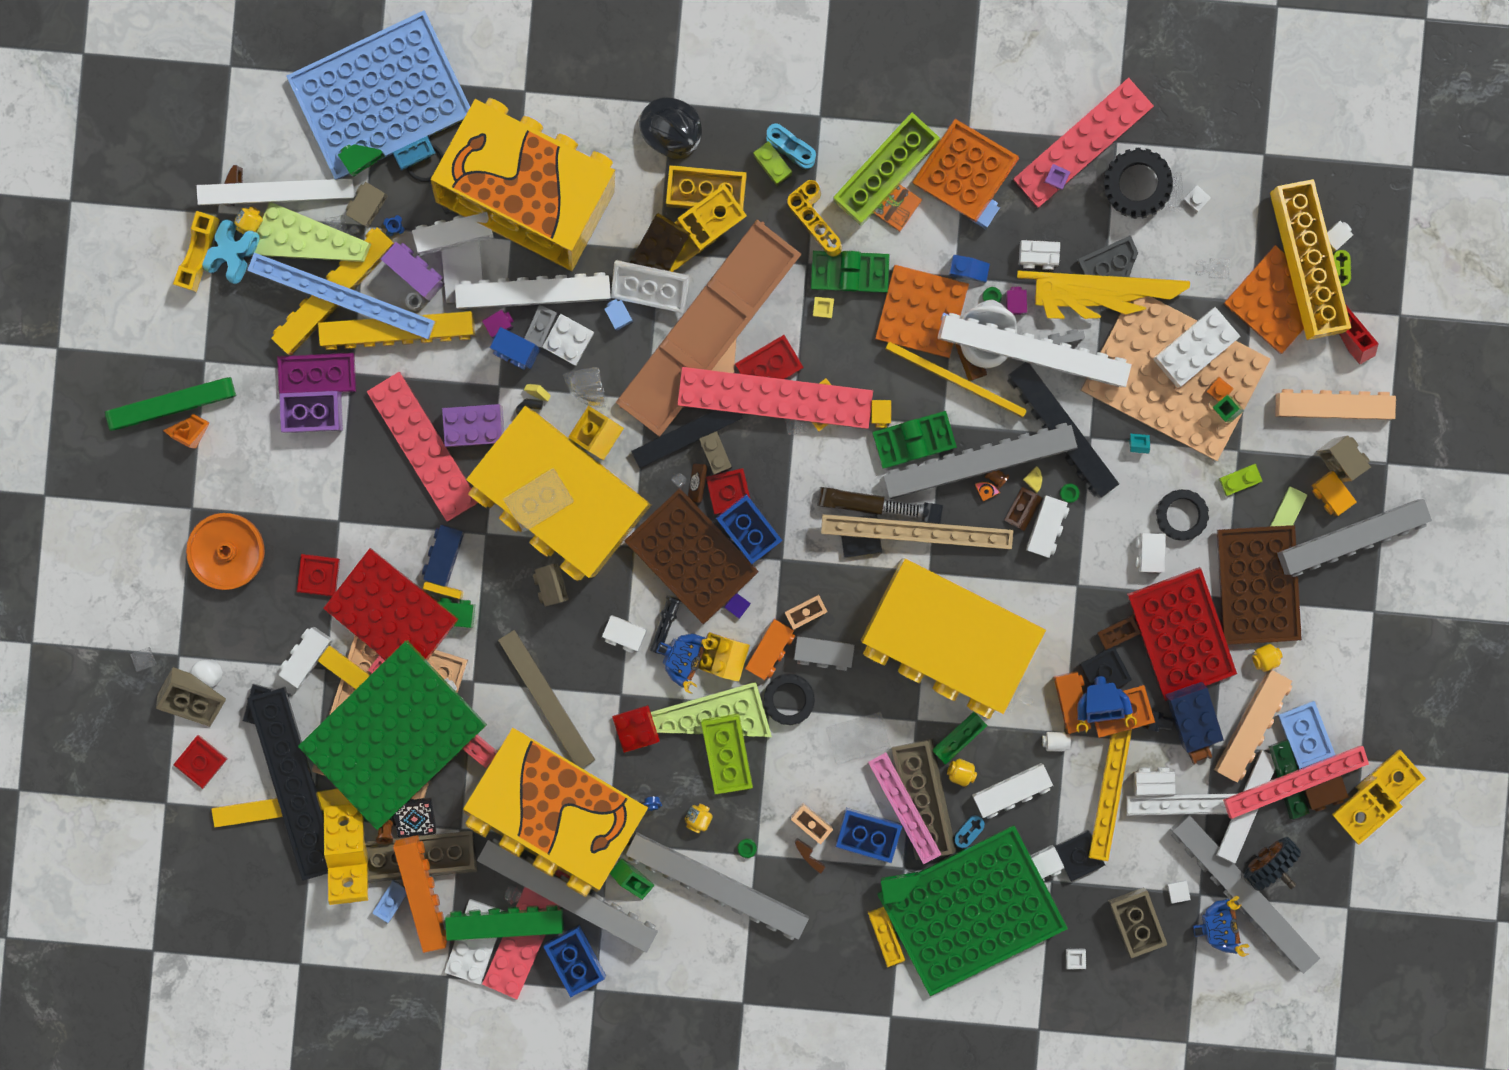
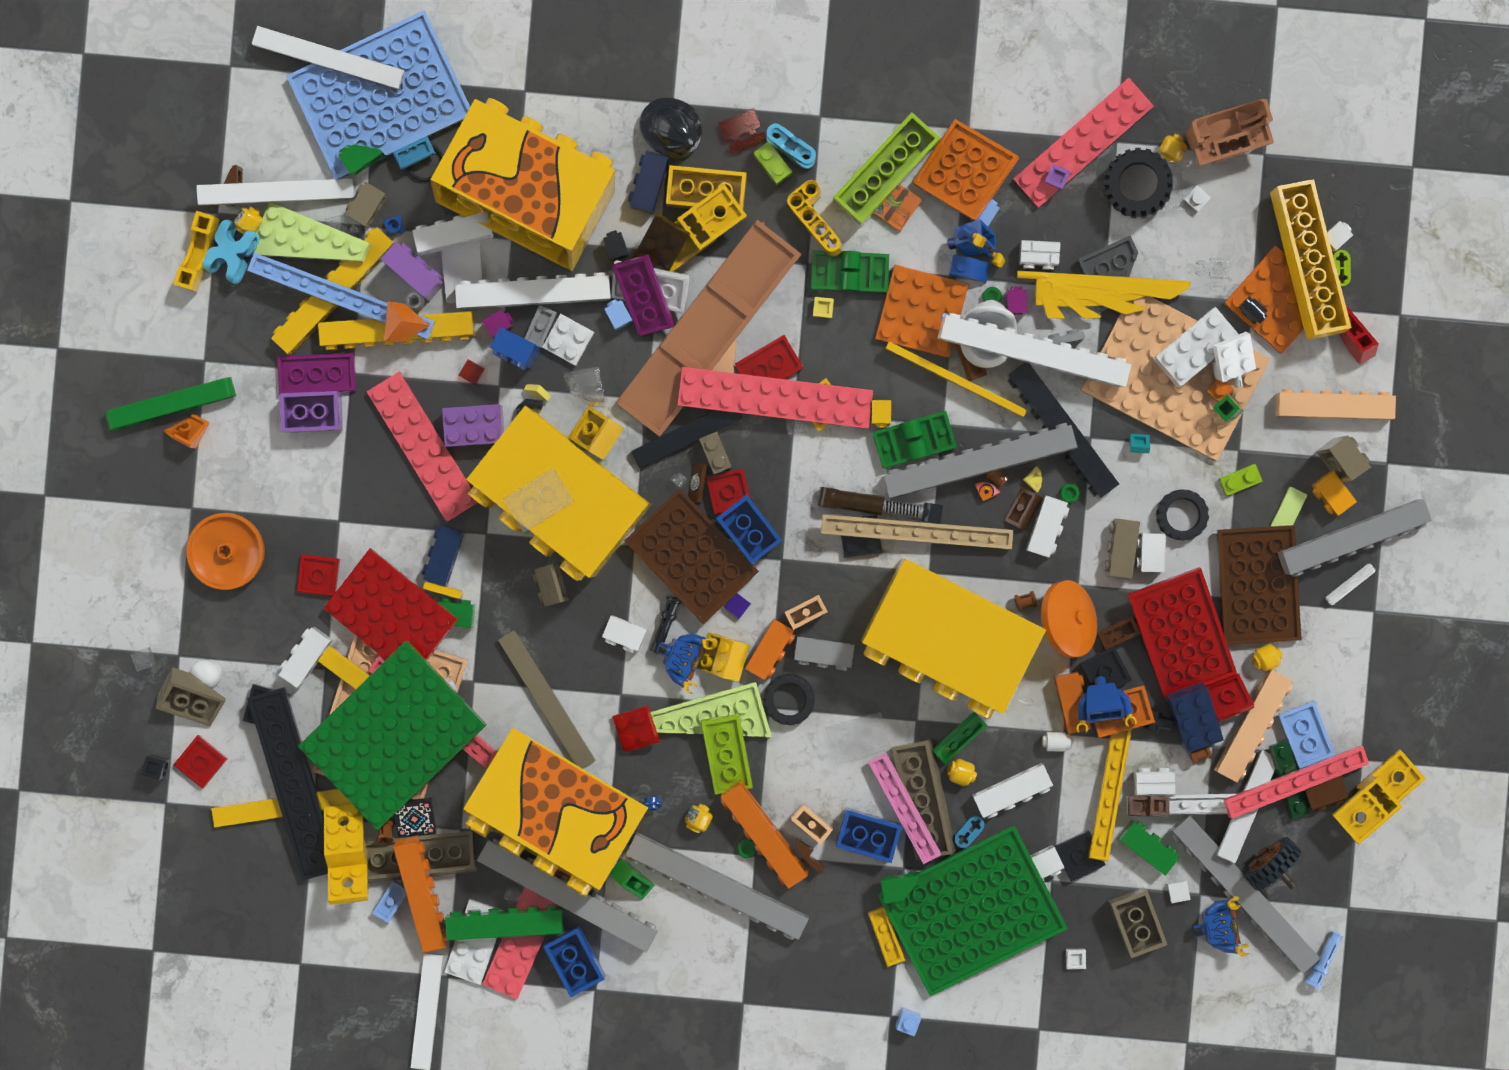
(155, 766): none -> black brick
(328, 57): none -> white tile
(402, 322): none -> orange slope
(427, 1011): none -> white tile
(471, 372): none -> clear red tile
(615, 246): none -> black brick
(643, 295): none -> magenta tile
(648, 182): none -> dark blue brick
(740, 125): none -> clear red plate
(764, 834): none -> orange brick
(908, 1021): none -> light blue brick
(976, 239): none -> torso
(1025, 601): none -> dark orange bush
(1069, 619): none -> orange dish
(1122, 548): none -> dark tan brick
(1148, 806): none -> reddish brown slope
(1149, 847): none -> green brick
(1173, 148): none -> yellow head
(1230, 132): none -> nougat piece
(1230, 697): none -> red plate
(1233, 358): none -> white plate
(1253, 310): none -> black brick
(1320, 967): none -> light blue pin
(1350, 584): none -> white axle

